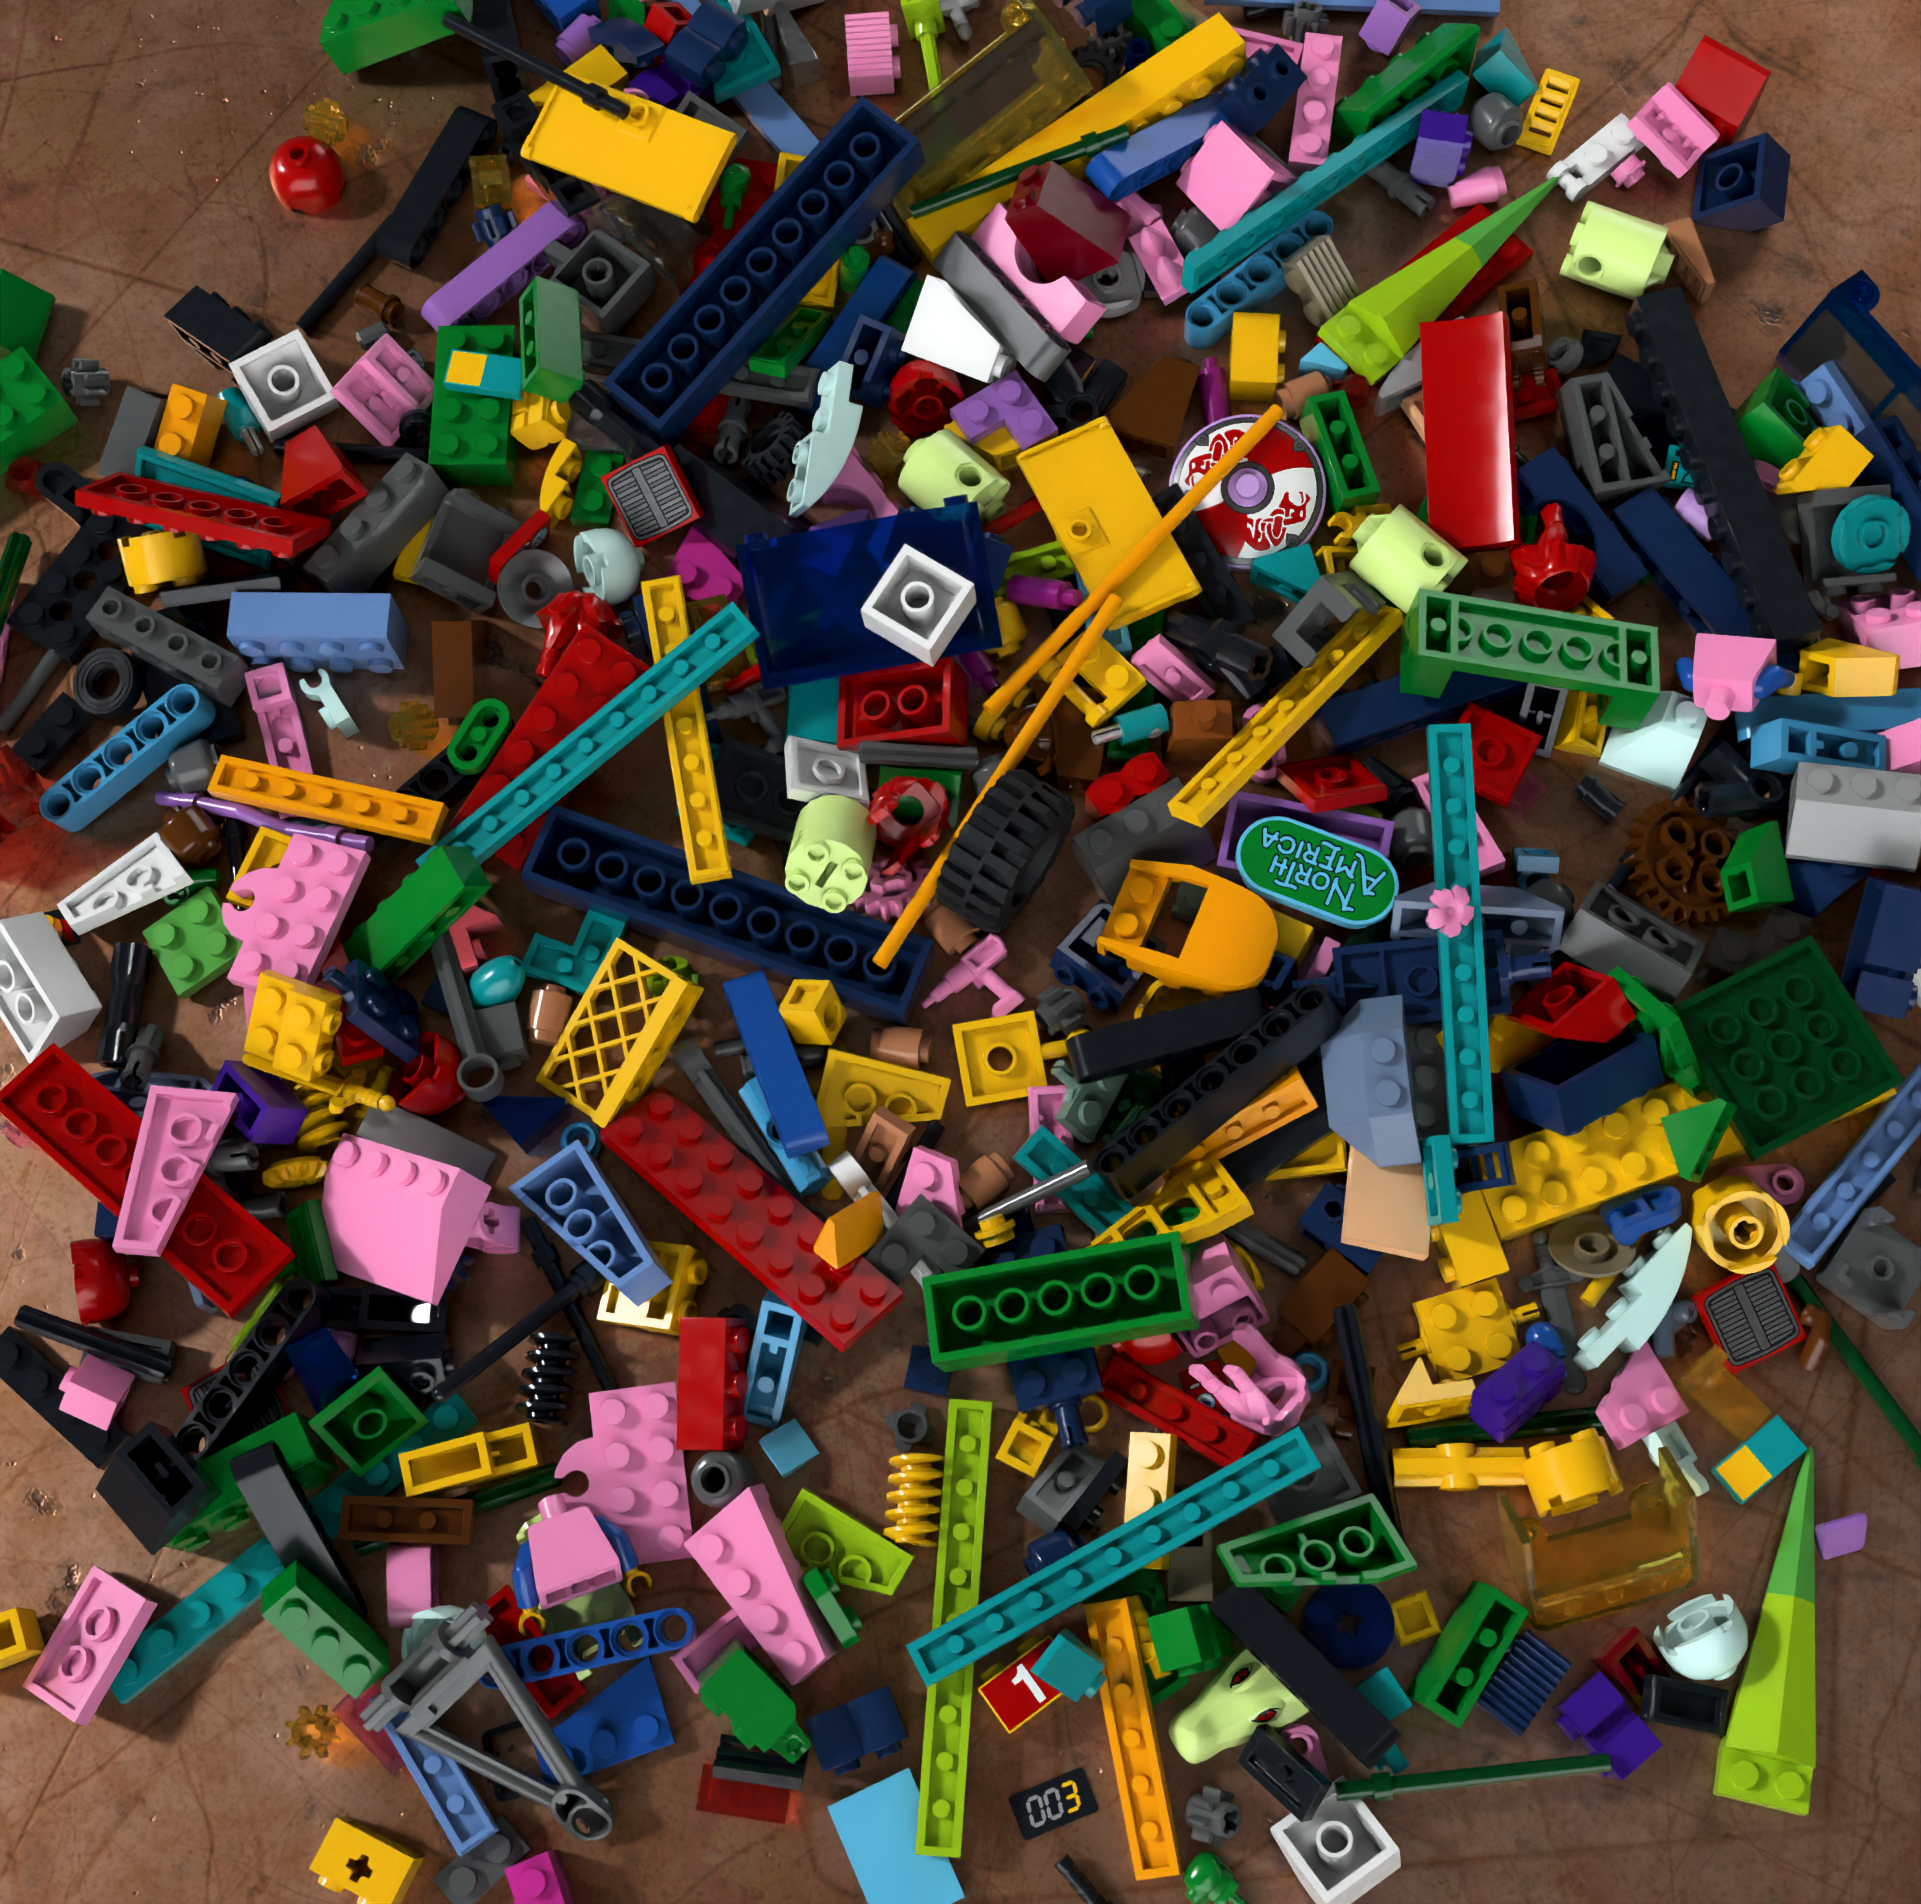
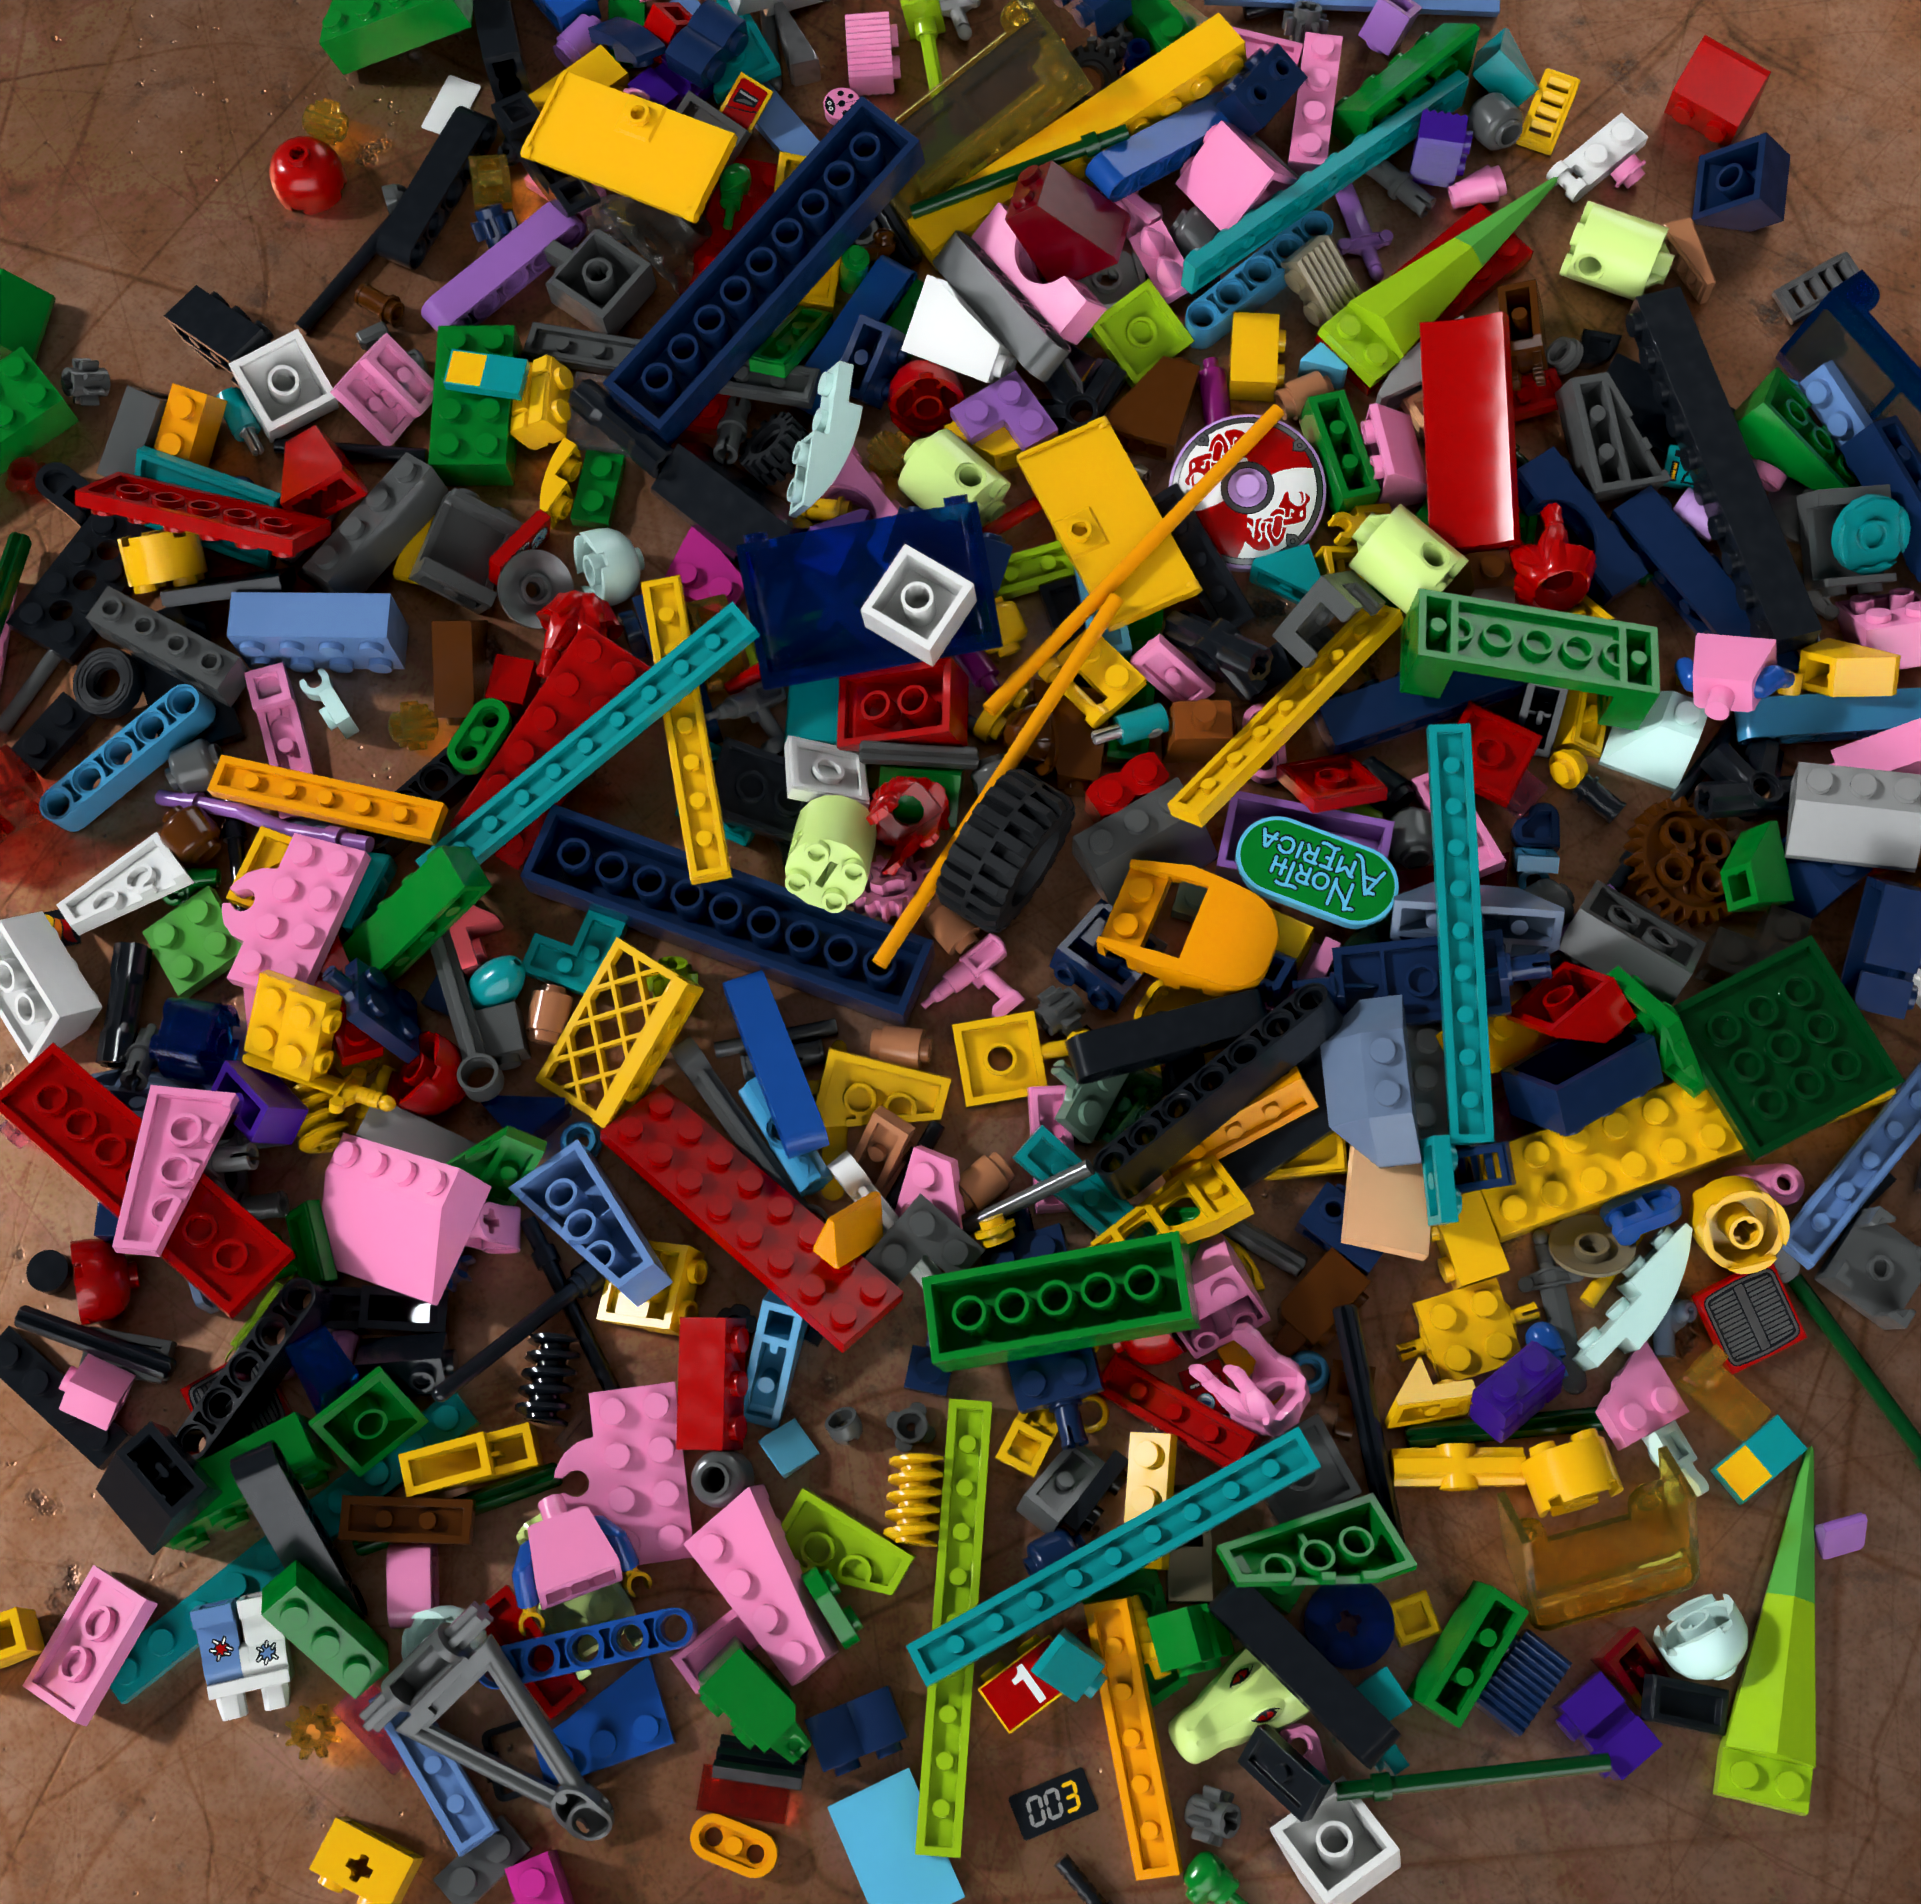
(49, 1272): none -> black tile
(195, 1040): none -> clear blue brick
(240, 1665): none -> hips
(295, 1172): yellow gear -> none
(371, 890): none -> teal slope
(392, 195): none -> dark grey hinge
(416, 436): black plate -> none
(453, 94): none -> white sticker
(502, 1161): none -> green wing
(513, 683): none -> red brick
(551, 340): green brick -> none
(591, 94): black bar -> none
(652, 496): tile -> none
(735, 1844): none -> light orange plate
(746, 102): none -> slope
(813, 1012): yellow brick -> none
(828, 509): none -> yellow pin
(837, 103): none -> bright pink tile
(844, 1425): none -> dark grey hinge
(1043, 592): magenta cylinder -> none
(1140, 332): none -> lime plate
(1356, 389): clear red plate -> none
(1362, 239): none -> medium lavender sword
(1394, 456): none -> bright pink slope
(1451, 910): bright pink plant -> none
(1538, 829): none -> dark blue tile
(1568, 767): none -> yellow plate
(1673, 129): bright pink bracket -> none
(1696, 1135): green slope -> none
(1785, 742): dark azure slope -> none
(1819, 1338): reddish brown arm -> none
(1828, 462): yellow slope -> none
(1833, 271): none -> flat silver slope

